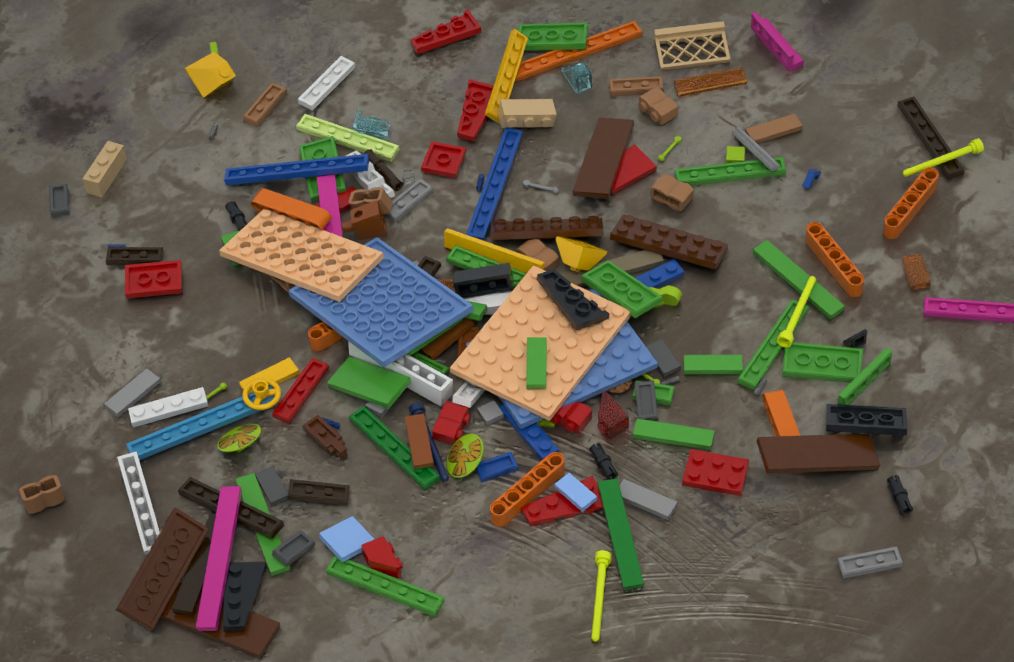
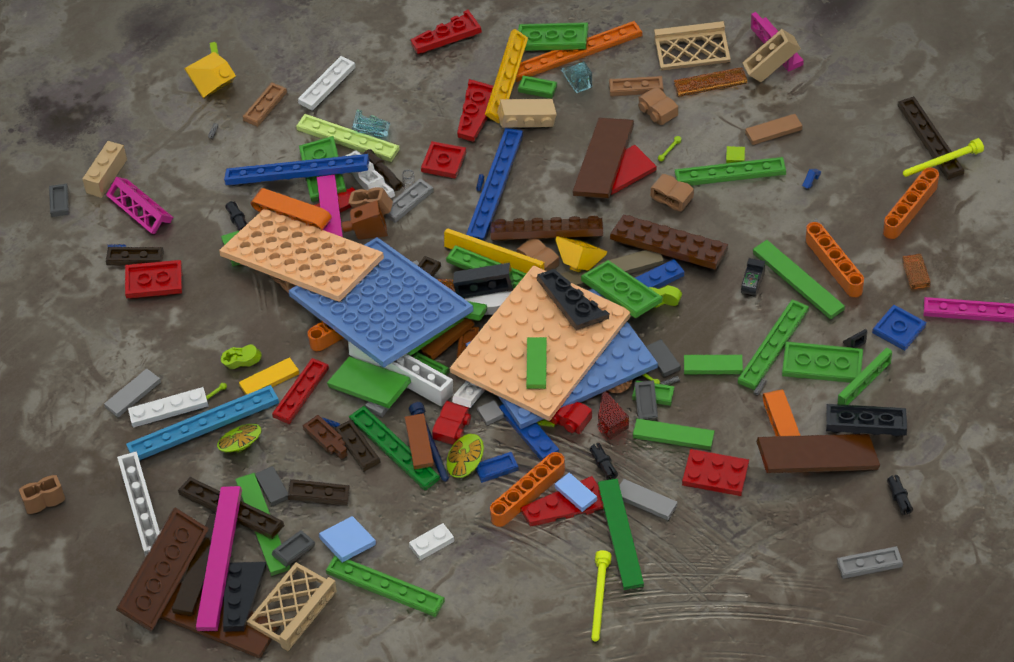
(143, 201): none -> dark pink fence
(239, 357): none -> lime piece
(261, 391): yellow piece -> none
(304, 617): none -> tan fence
(358, 445): none -> dark brown tile
(380, 557): red slope -> none
(431, 541): none -> white plate
(526, 183): light grey hinge -> none
(537, 87): none -> bright green tile
(753, 276): none -> black leg
(755, 149): light grey axle -> none
(771, 55): none -> tan brick
(786, 337): neon yellow piece -> none
(899, 327): none -> blue tile

